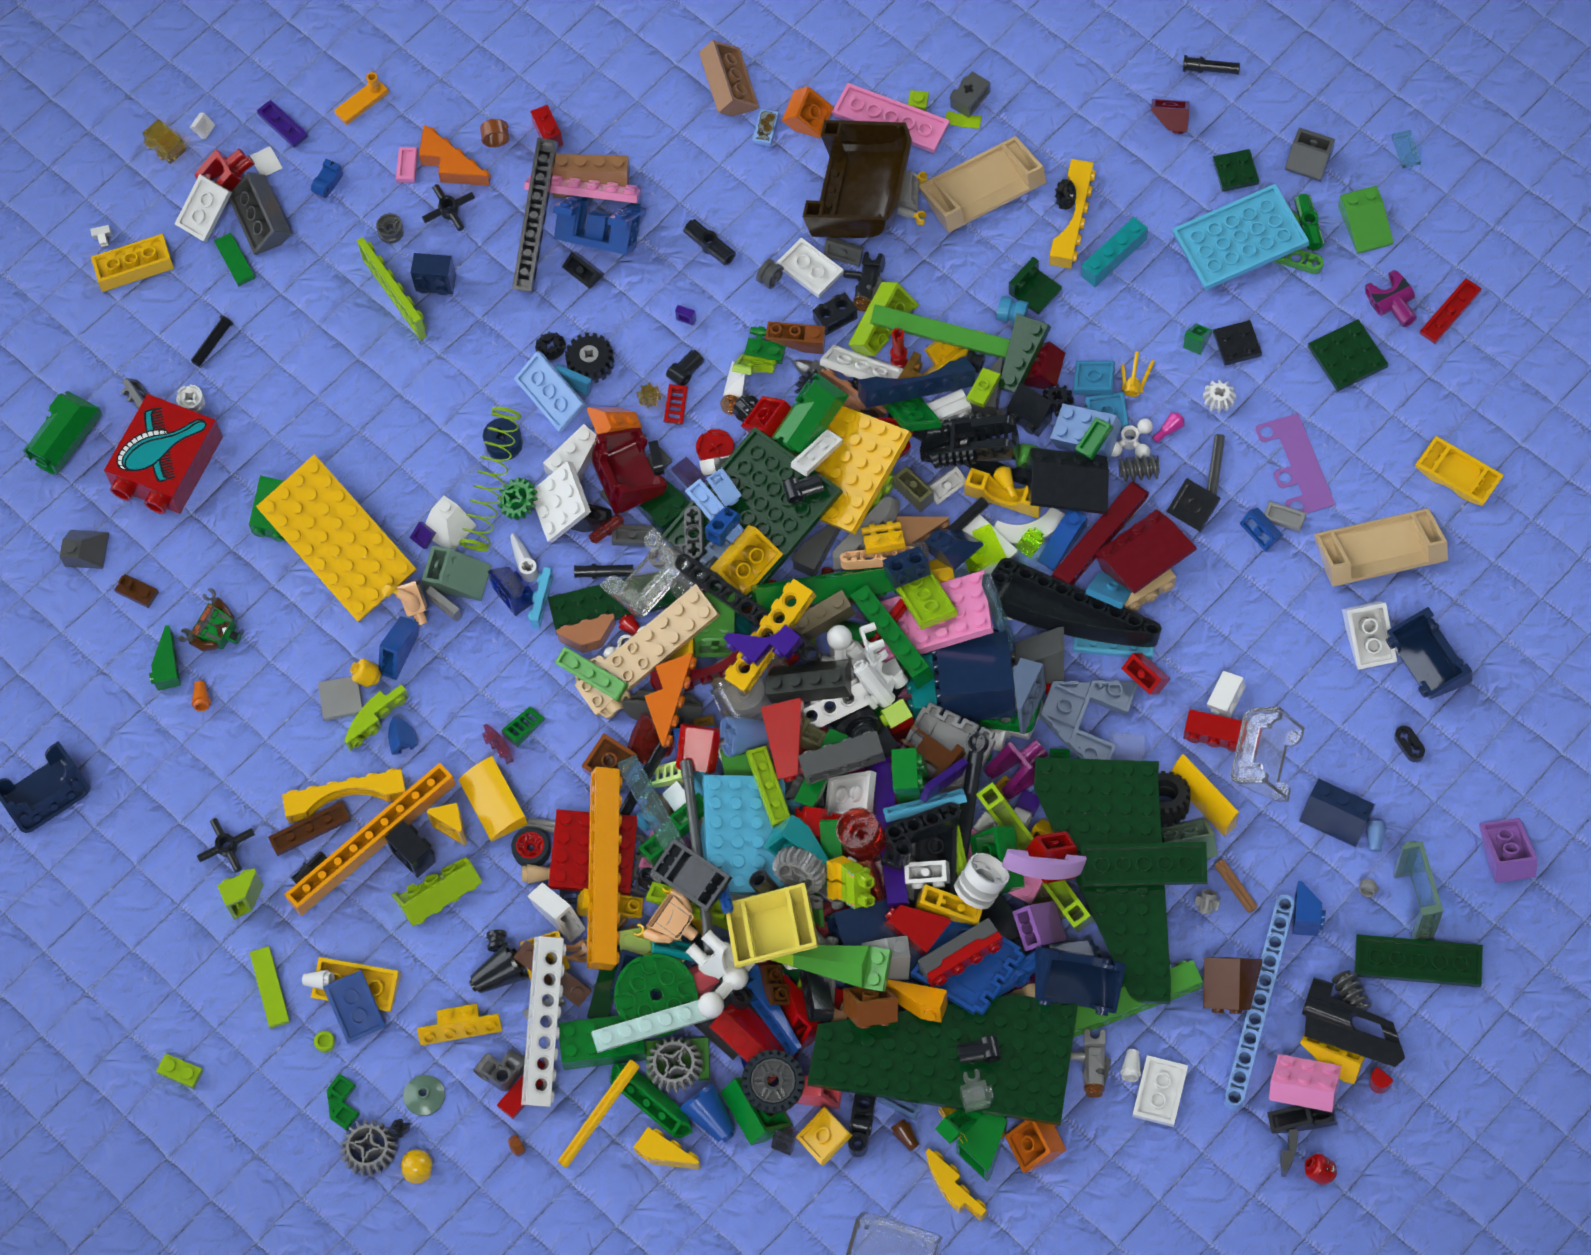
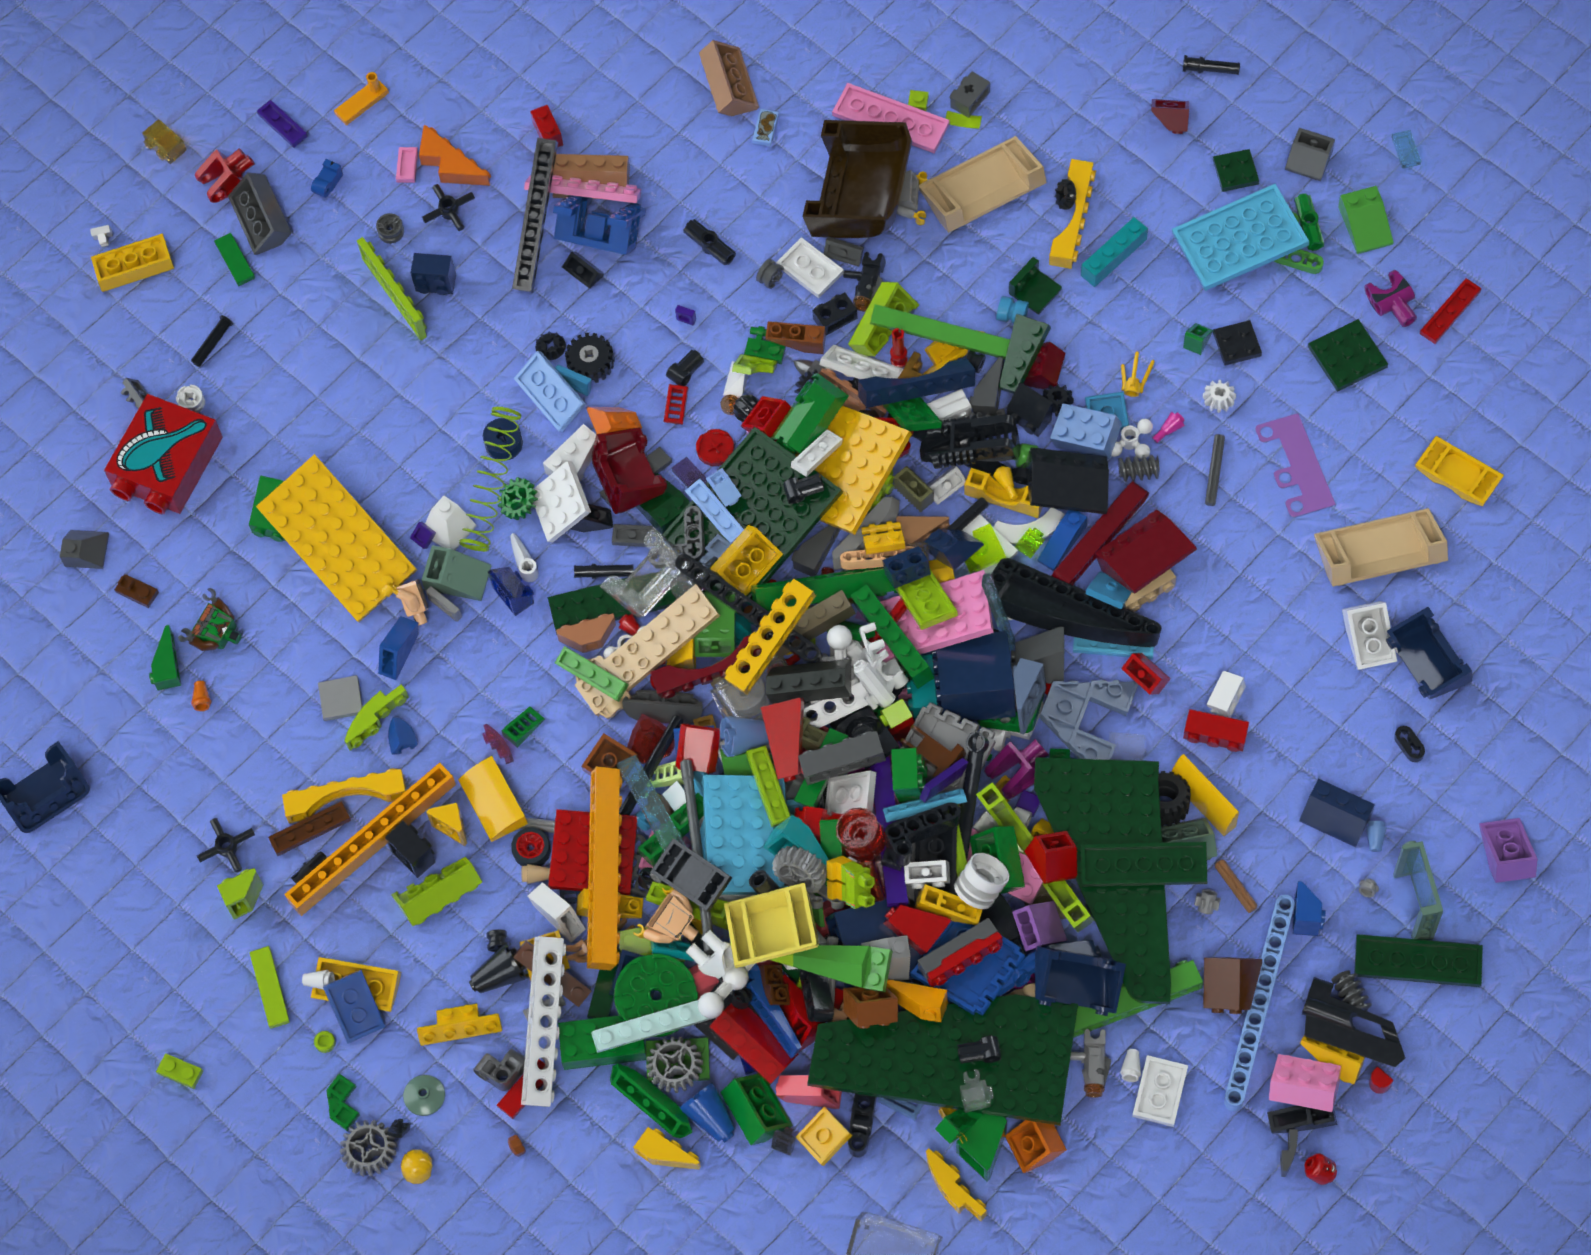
(62, 432): green brick -> none
(202, 125): white tile -> none
(203, 208): white plate -> none
(266, 161): white sticker -> none
(365, 672): yellow head -> none
(494, 133): dark orange piece -> none
(540, 597): medium azure plate -> none
(598, 1113): yellow axle -> none
(606, 528): clear red axle -> none
(648, 395): clear yellow gear -> none
(656, 457): black beam -> none
(667, 701): orange slope -> none
(711, 465): white sticker -> none
(722, 525): blue leg -> none
(726, 902): blue axle -> none
(757, 648): dark purple arch -> none
(767, 1065): wheel -> none
(807, 112): orange slope -> none
(905, 1134): reddish brown cone -> none
(983, 387): lime plate -> none
(1043, 868): lavender slope -> none
(1094, 377): dark azure plate -> none
(1094, 438): green tile -> none
(1193, 505): black plate -> none
(1261, 528): blue slope -> none
(1262, 751): clear windscreen -> none
(1285, 516): light grey tile -> none

